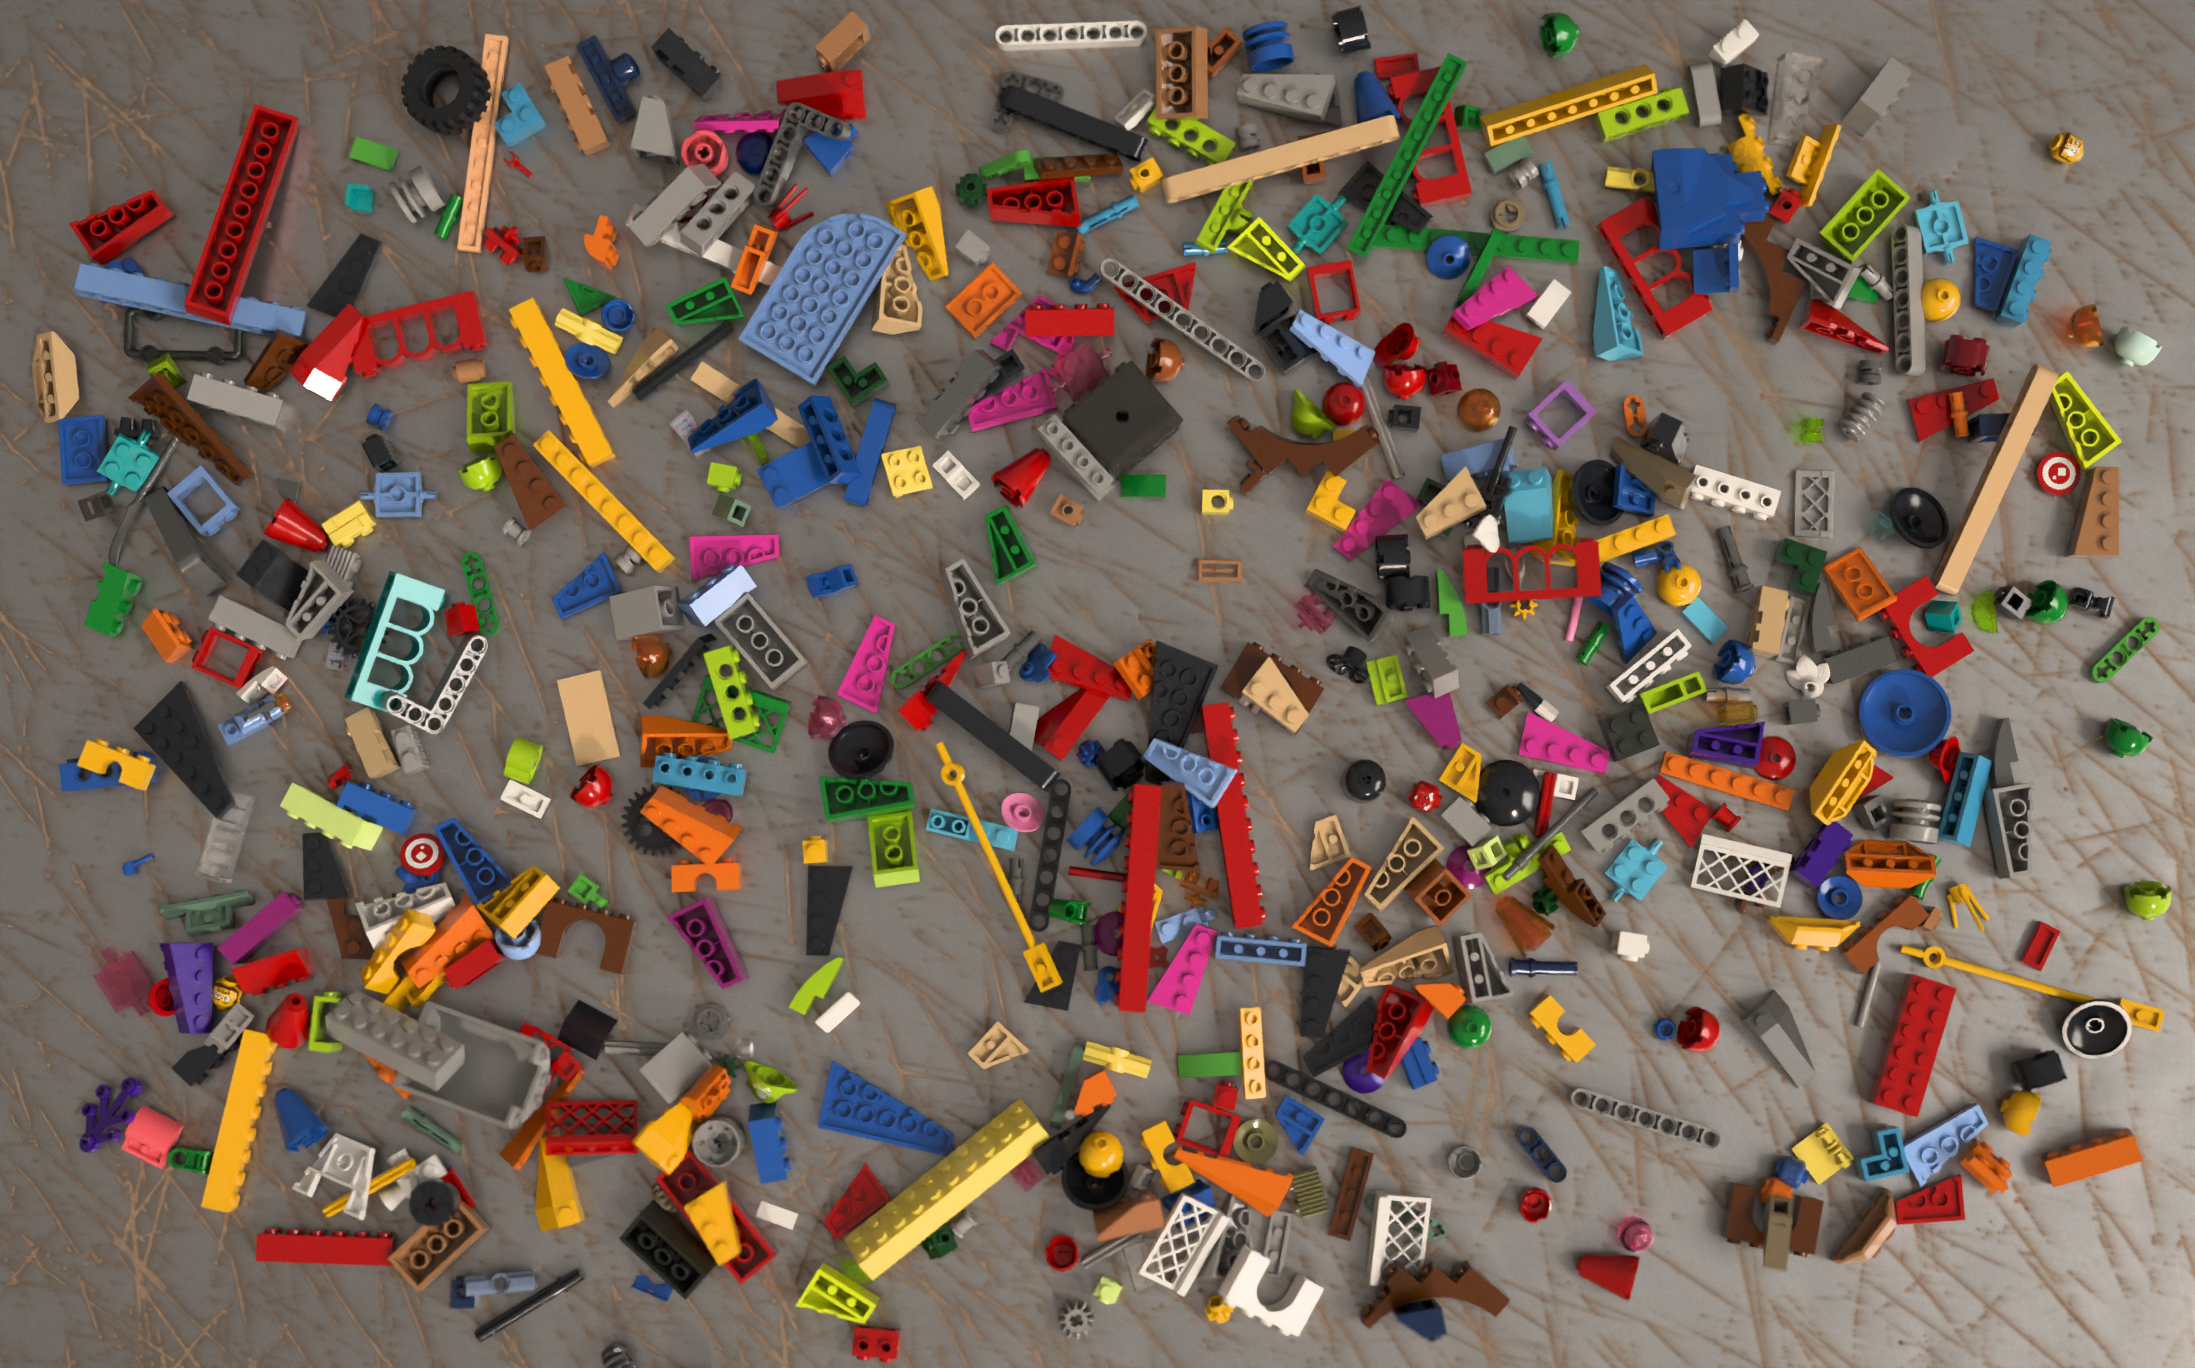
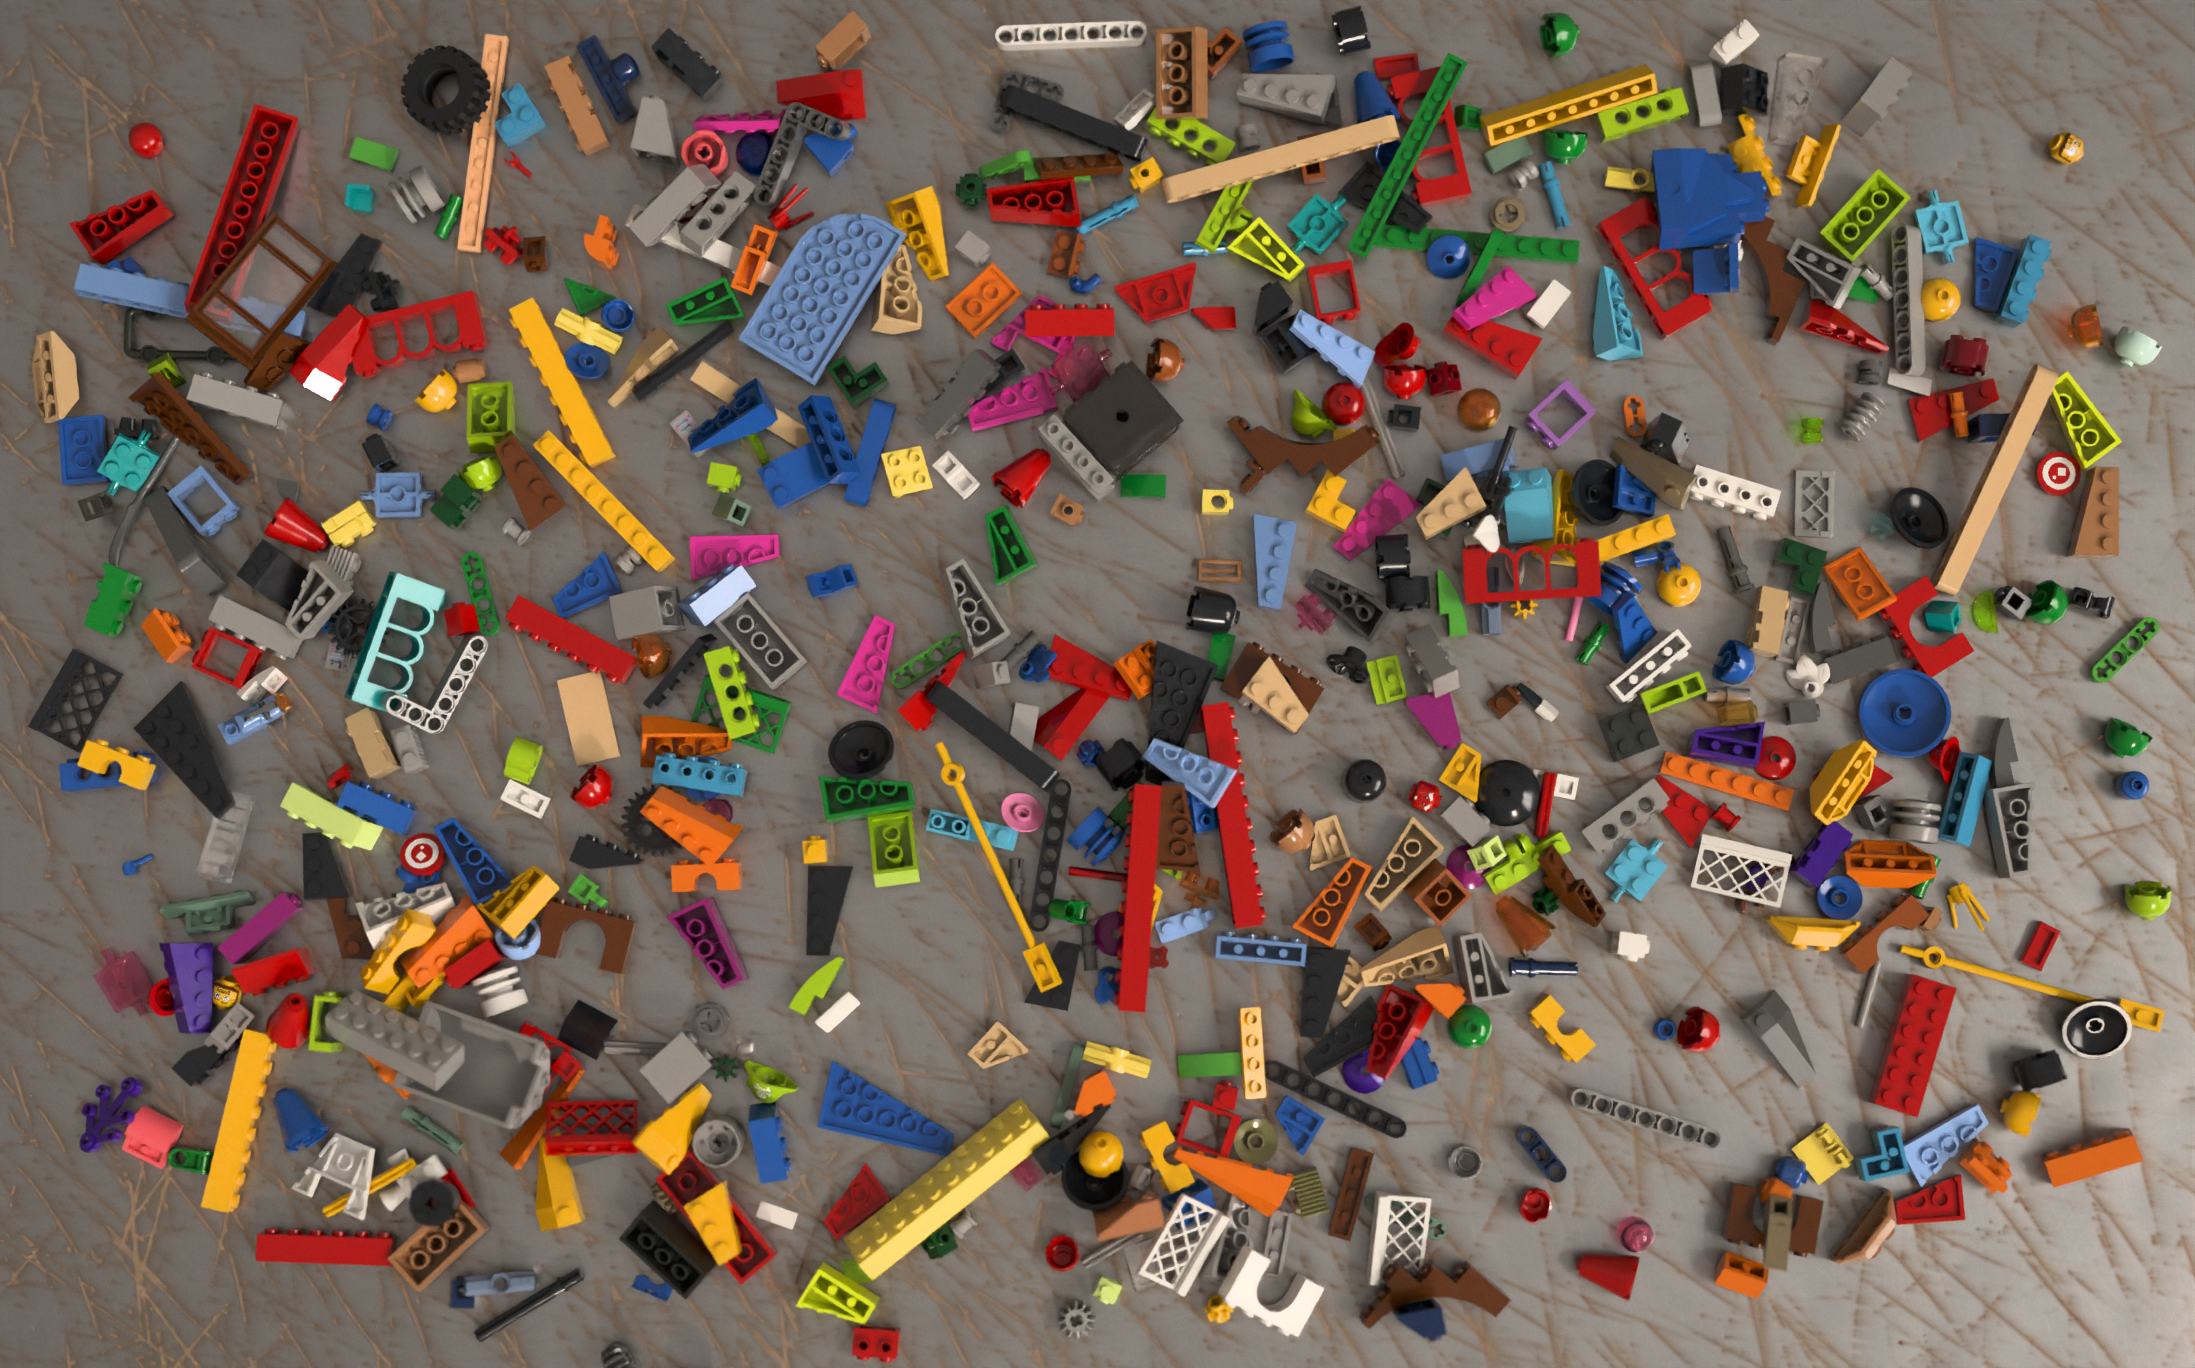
(57, 691): none -> black fence
(145, 140): none -> red hair
(261, 291): none -> piece
(384, 289): none -> black hips
(438, 393): none -> yellow cylinder
(456, 502): none -> dark green brick
(499, 991): none -> white wheel
(570, 639): none -> red brick
(594, 855): none -> black slope
(707, 1093): orange brick -> none
(826, 718): clear pink cylinder -> none
(1183, 976): dark pink wing -> none
(1193, 321): light grey beam -> none
(1211, 611): none -> black cylinder
(1216, 317): none -> red slope
(1220, 653): none -> green slope
(1272, 552): none -> medium blue wedge
(1294, 832): none -> medium nougat cylinder
(1384, 154): none -> blue hair
(1521, 861): dark grey bar -> none
(1556, 745): dark pink wing -> none
(1564, 144): none -> green cylinder
(1704, 620): medium azure tile -> none
(1741, 1275): none -> orange brick
(1786, 204): red brick -> none
(1912, 383): none -> white sticker
(2132, 785): none -> blue head

